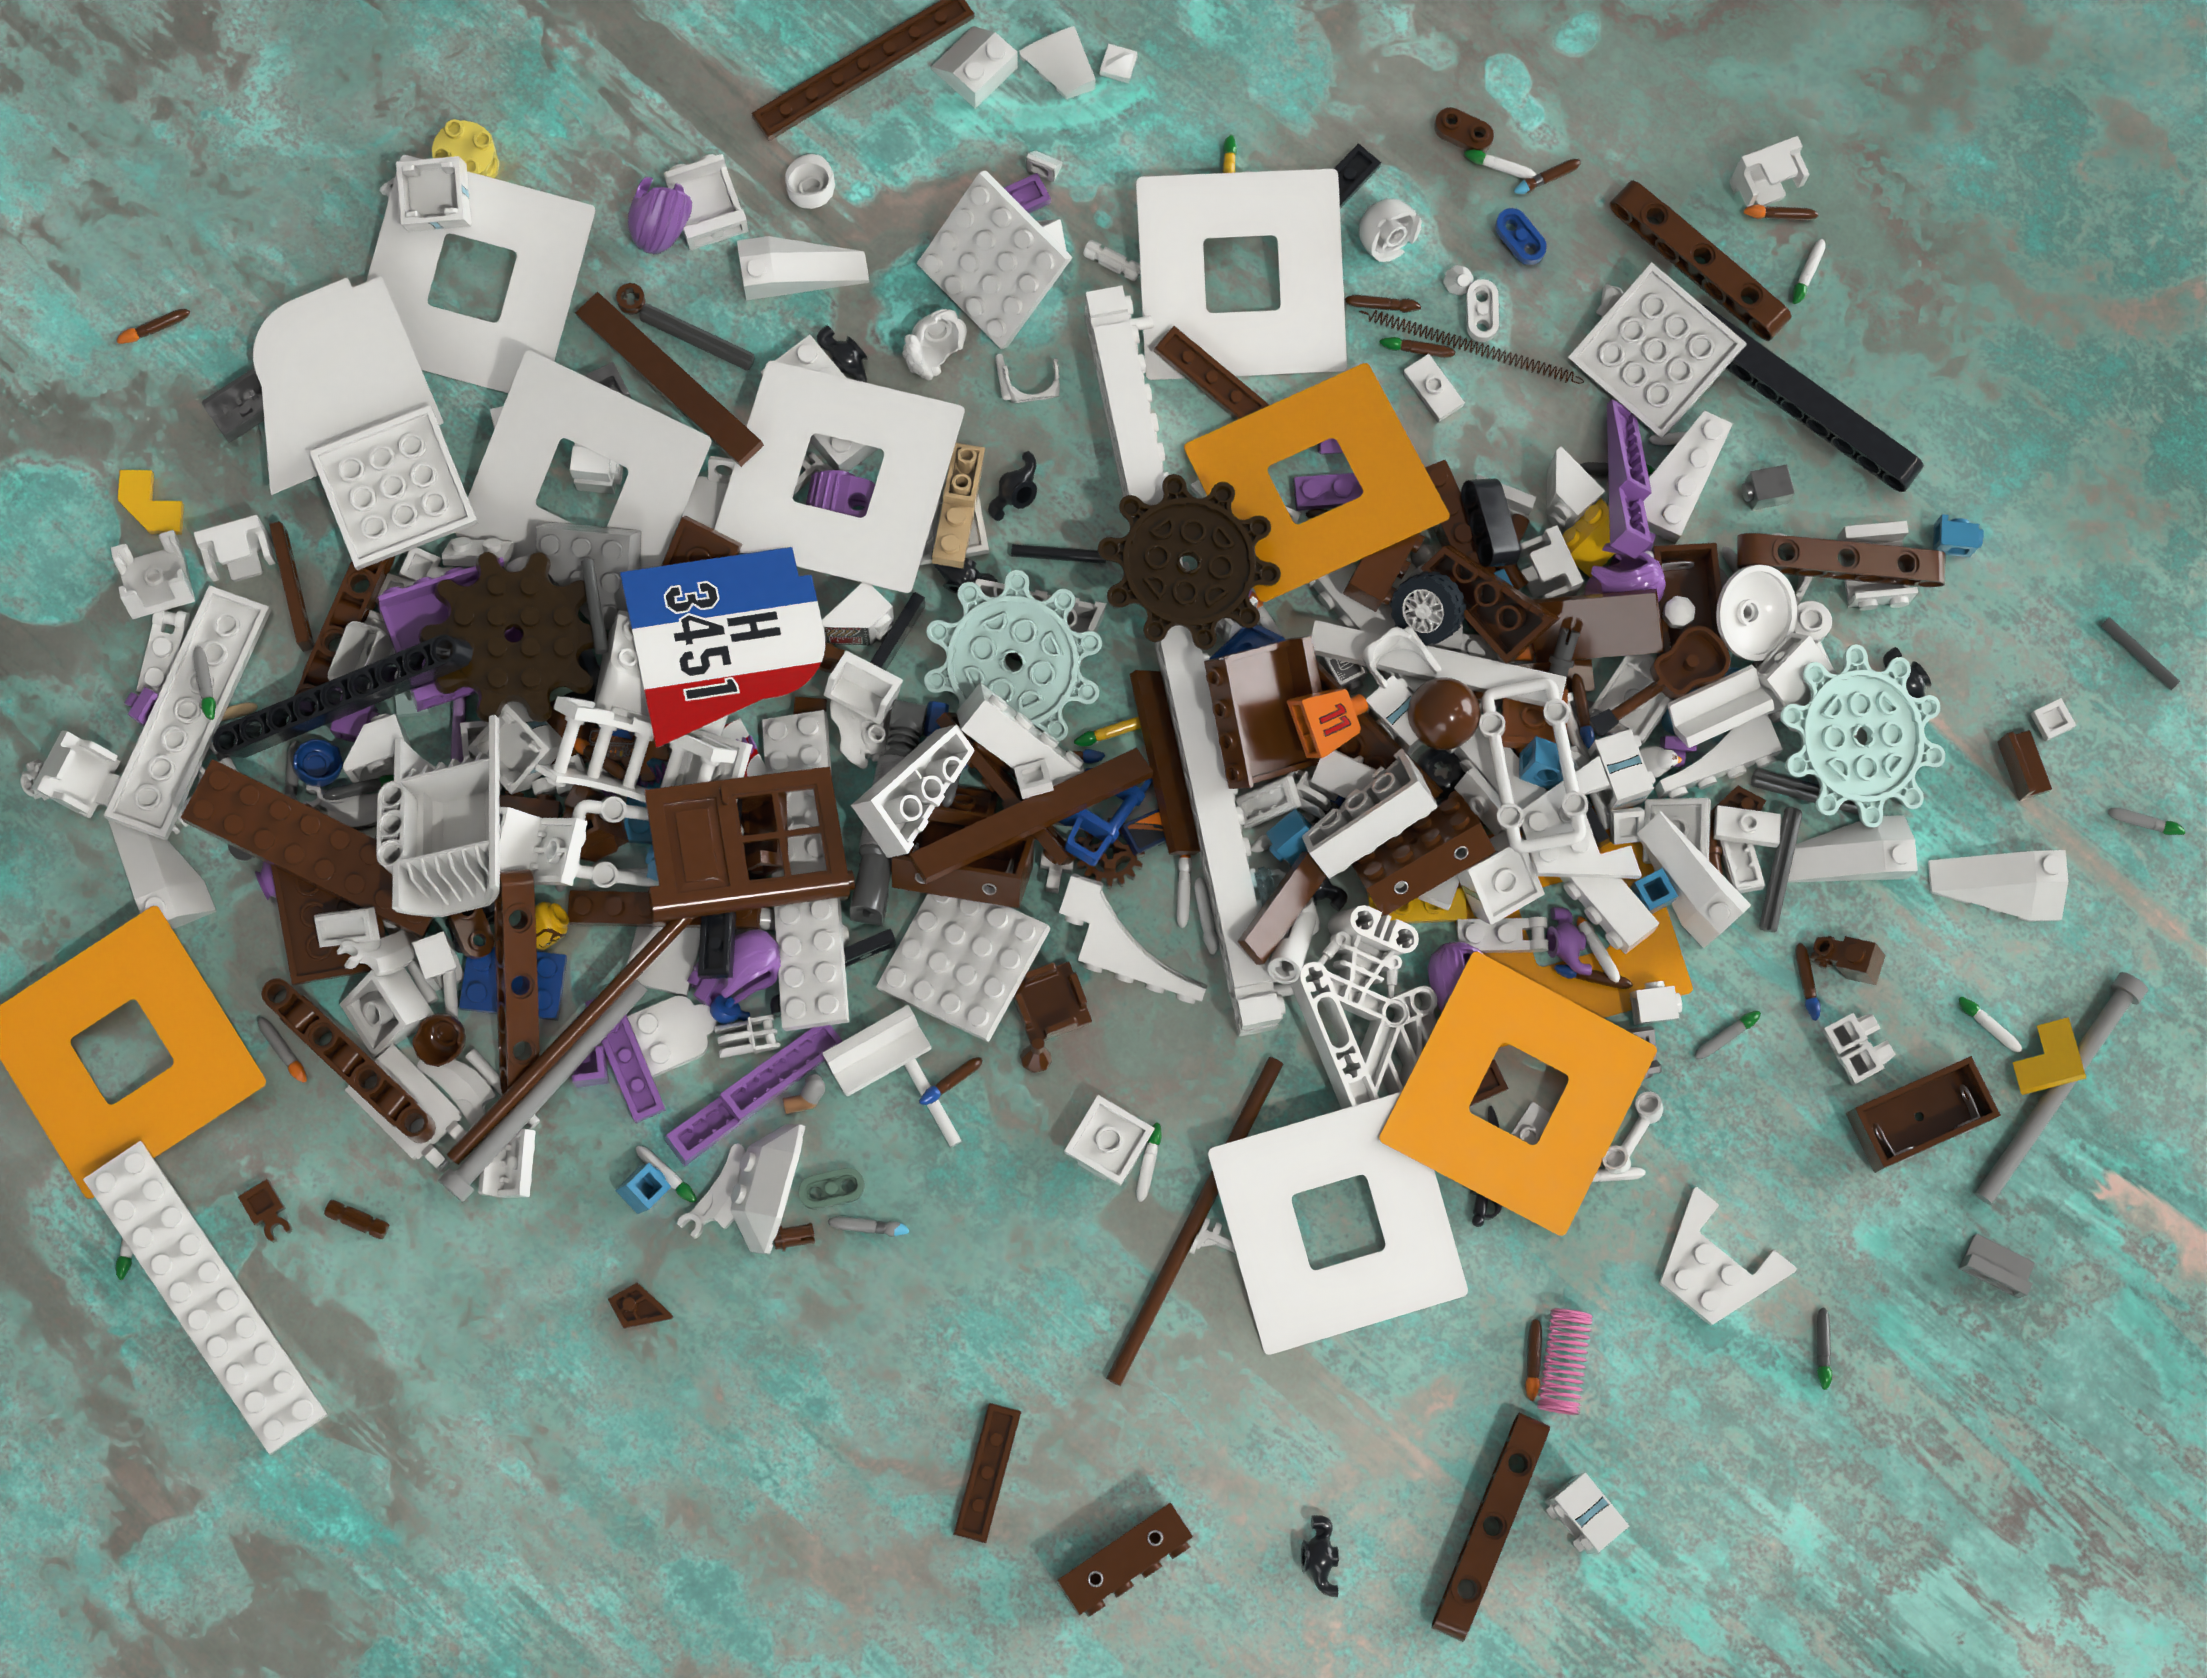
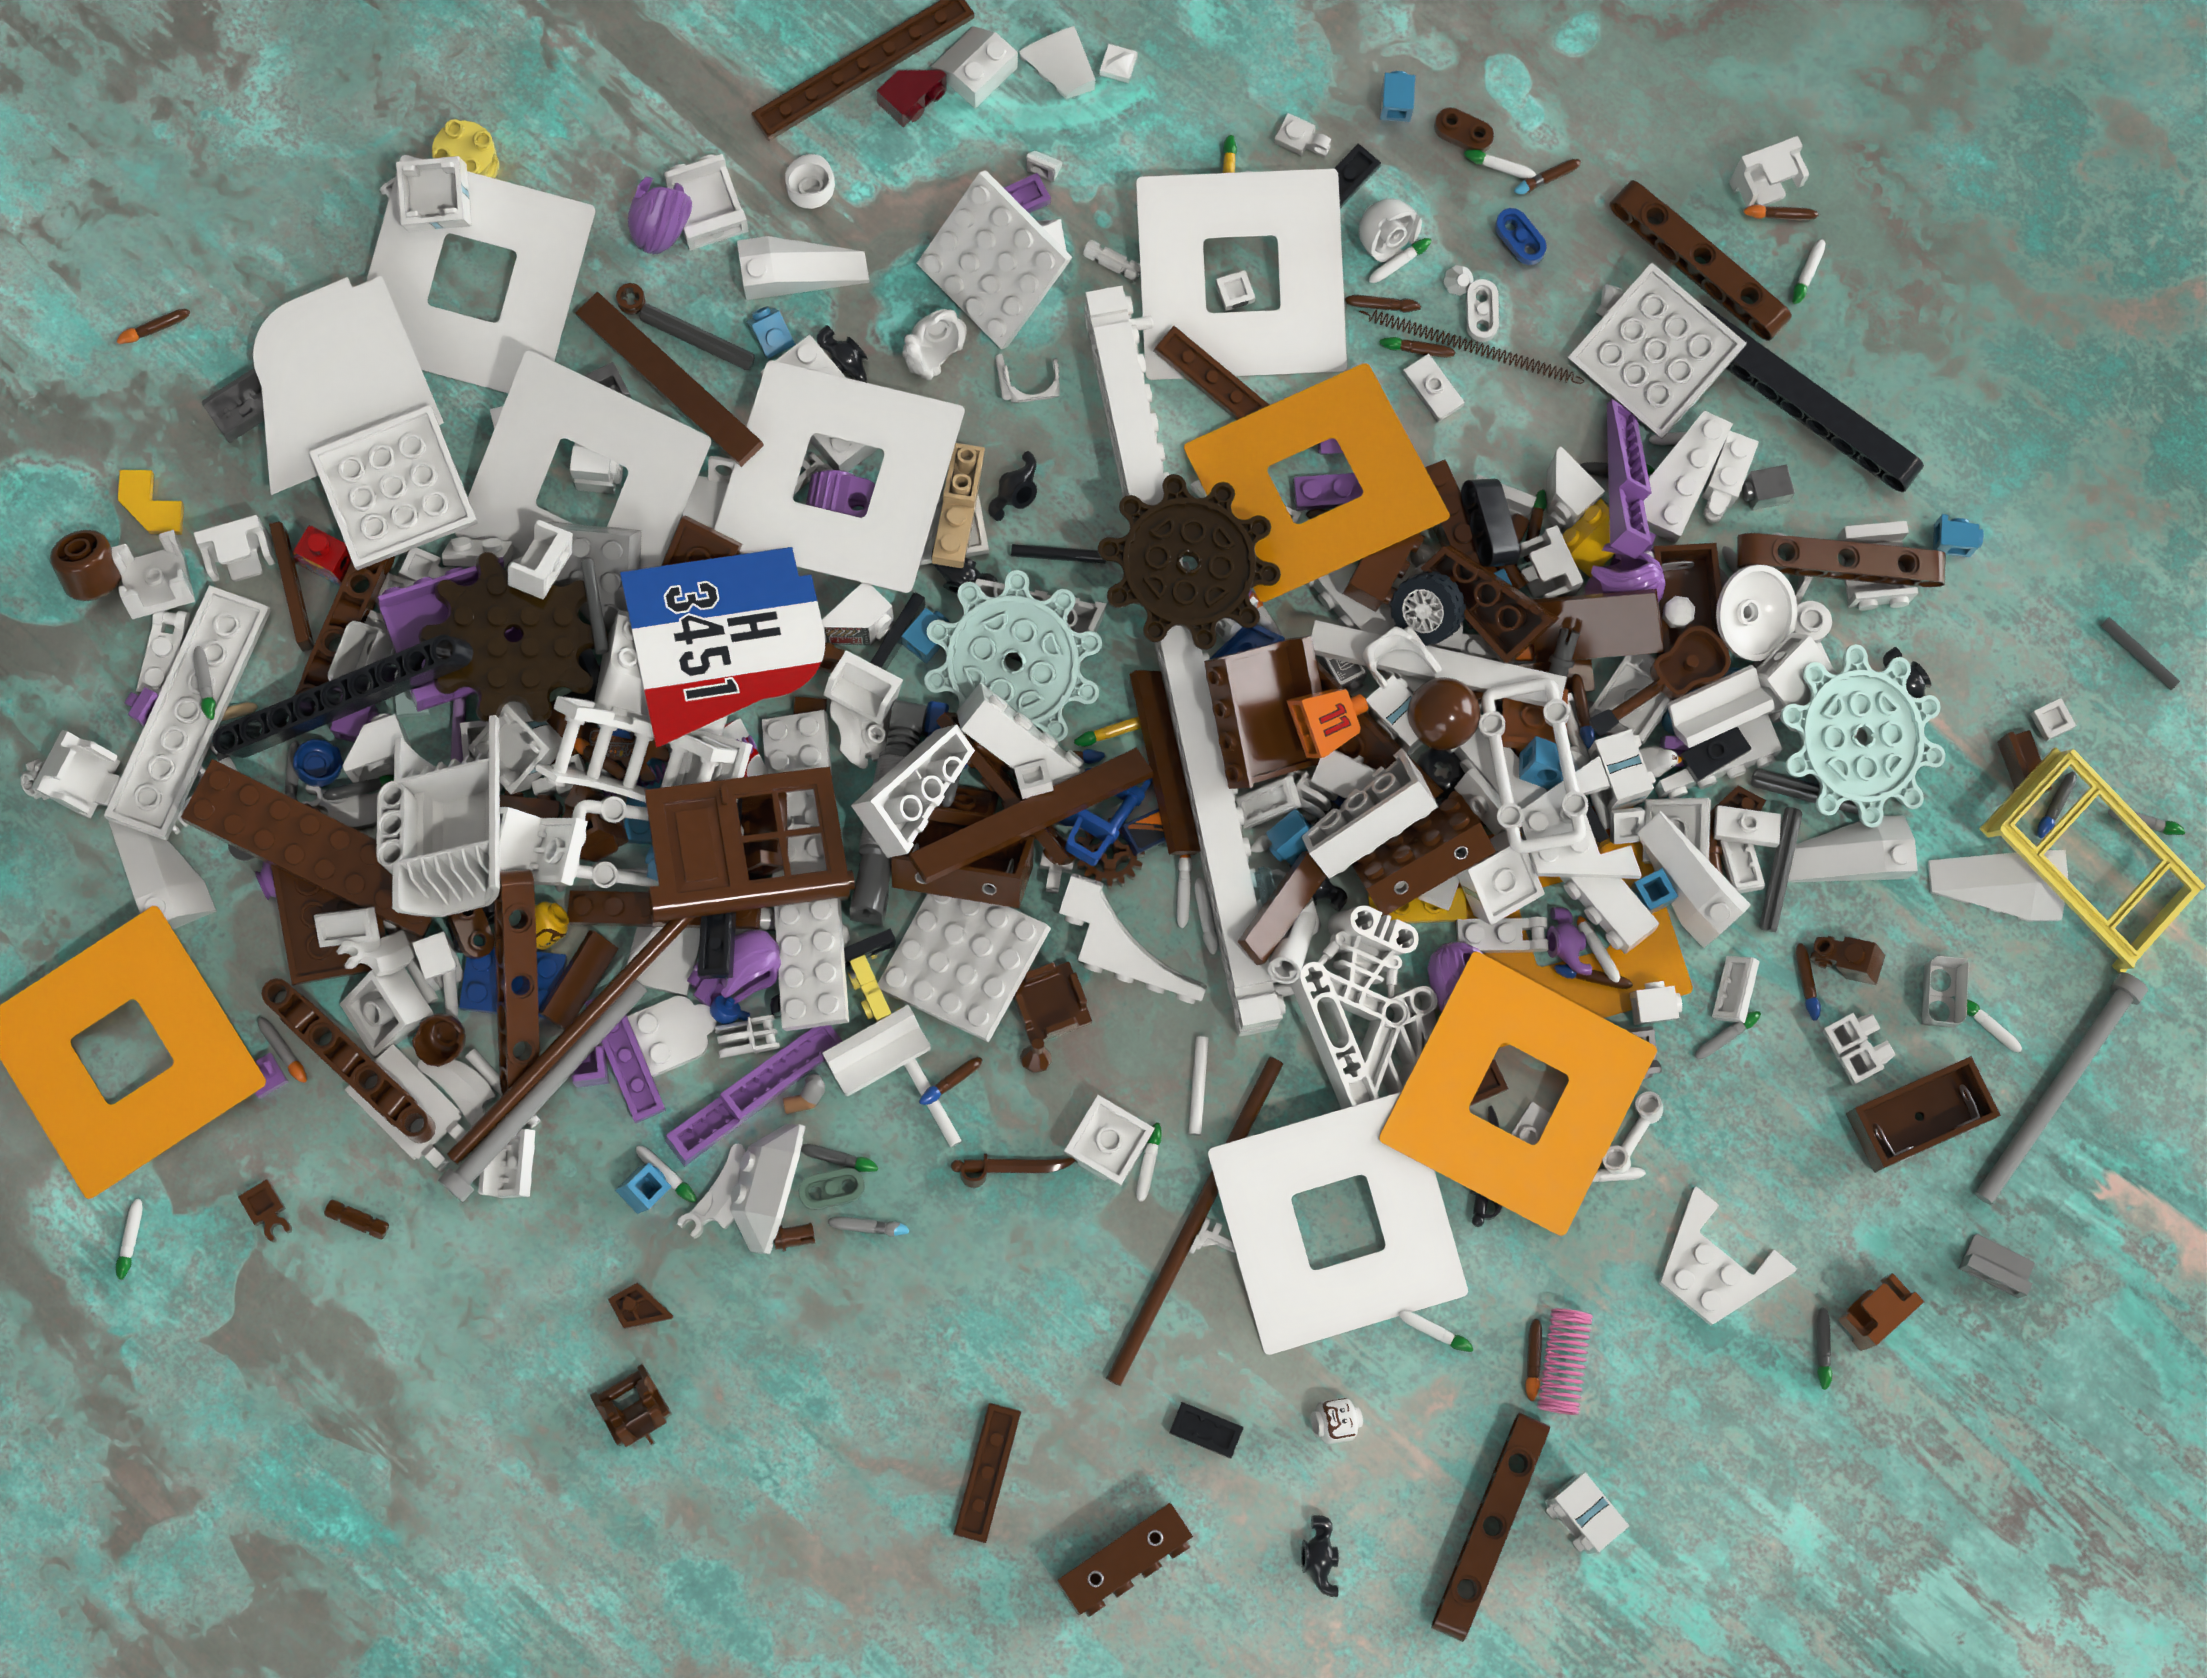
(85, 565): none -> reddish brown head
(205, 1297): white plate -> none
(273, 1074): none -> medium lavender tile
(322, 555): none -> red torso
(542, 560): none -> white panel
(578, 980): none -> reddish brown tile
(640, 1417): none -> reddish brown piece
(770, 331): none -> dark azure bracket
(861, 1164): none -> dark grey piece
(863, 977): none -> light yellow piece
(909, 93): none -> dark red slope
(916, 637): none -> dark azure brick
(1005, 1166): none -> reddish brown sword
(1198, 1085): none -> white bar
(1206, 1430): none -> black plate
(1235, 290): none -> white plate
(1299, 135): none -> white plate
(1336, 1420): none -> white head
(1397, 96): none -> dark azure brick
(1400, 260): none -> white piece
(1456, 1341): none -> white piece
(1536, 518): none -> reddish brown piece
(1715, 753): none -> black plate
(1728, 475): none -> white hinge
(1735, 989): none -> white plate
(1879, 1312): none -> dark orange panel
(1958, 988): none -> white piece
(2003, 823): none -> light yellow piece
(2057, 804): none -> dark grey piece
(2057, 1065): yellow tile -> none

